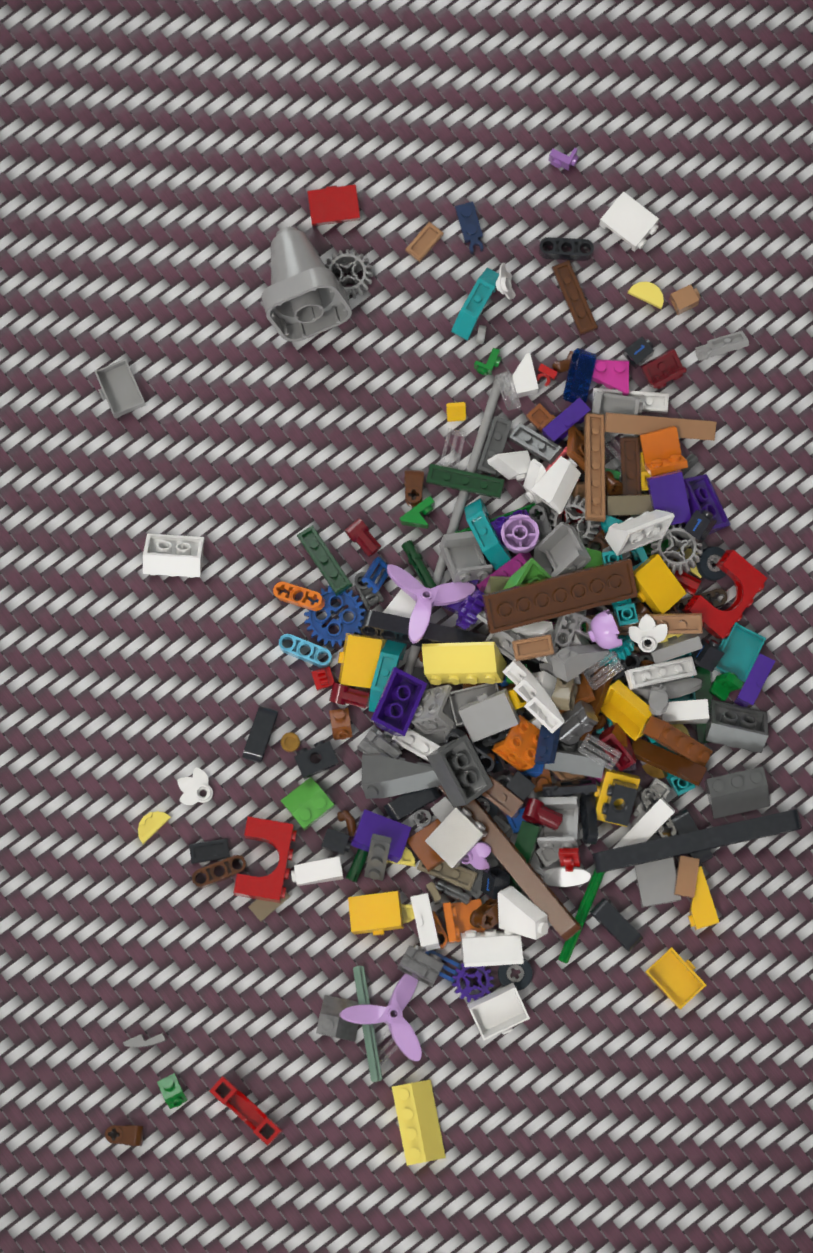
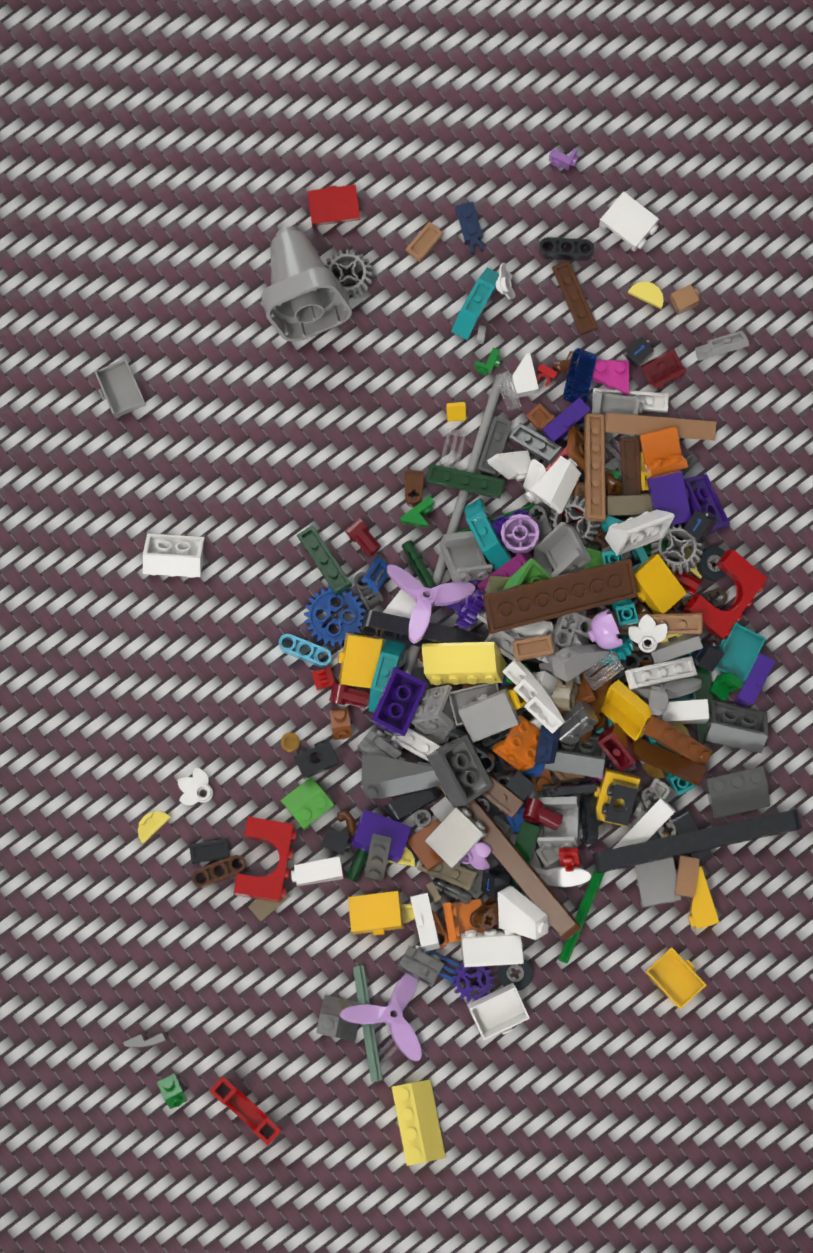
(129, 1135): reddish brown piece -> none
(260, 734): black beam -> none
(304, 602): orange beam -> none
(614, 760): clear tile -> none
(616, 925): black beam -> none

